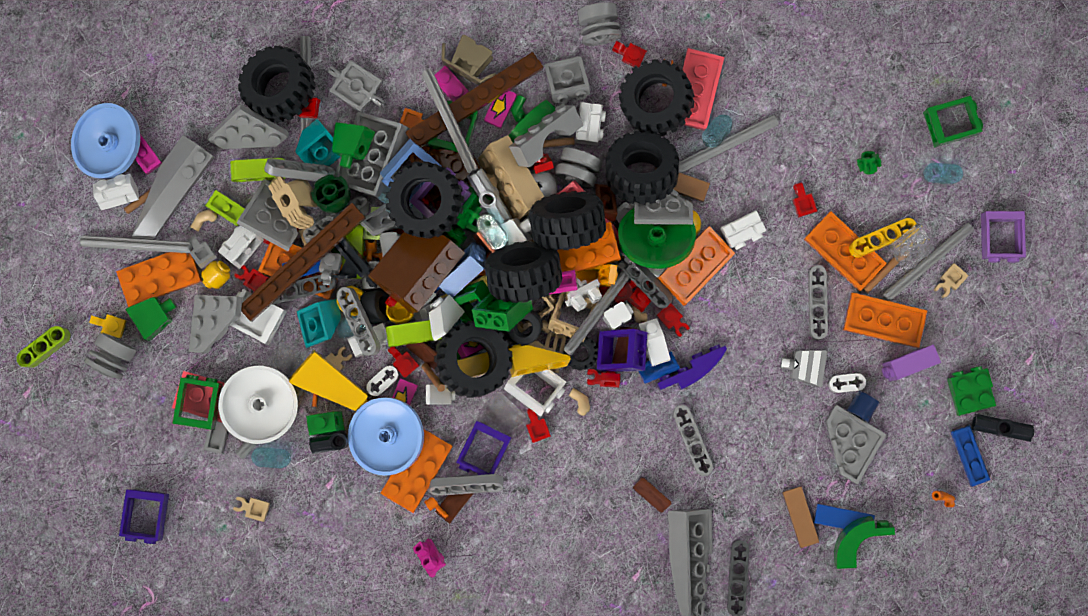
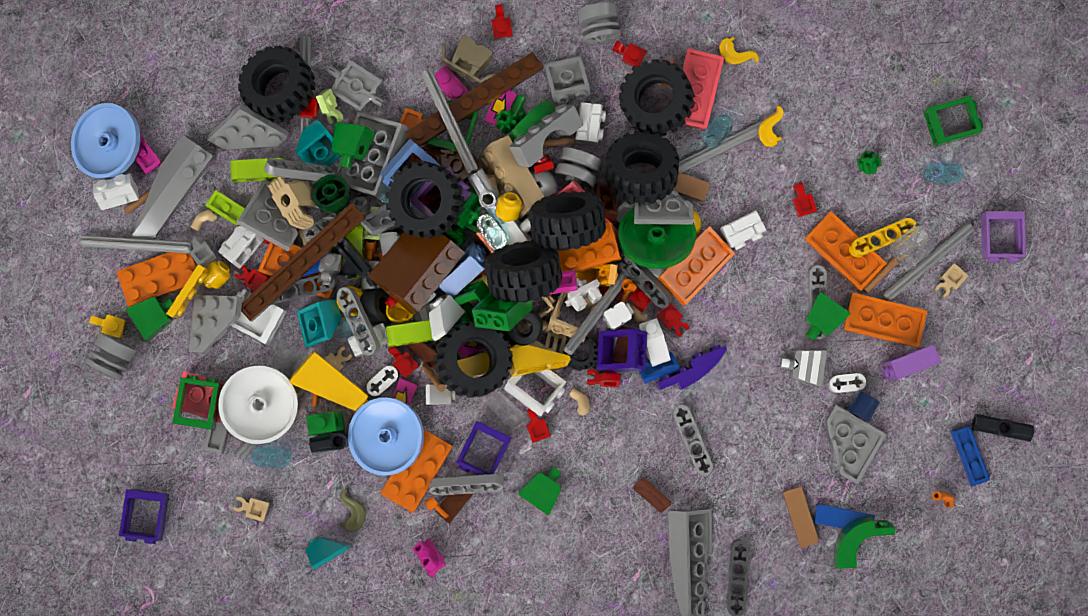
(34, 348): lime beam -> none
(188, 292): none -> yellow wing
(324, 549): none -> teal slope
(327, 104): none -> yellowish green plate
(358, 513): none -> olive piece
(501, 25): none -> red plate
(506, 121): none -> green gear
(508, 207): none -> yellow head
(543, 490): none -> green torso
(629, 287): none -> orange hand
(730, 56): none -> yellow piece
(765, 131): none -> yellow piece
(824, 316): none -> green torso
(971, 390): green plate -> none

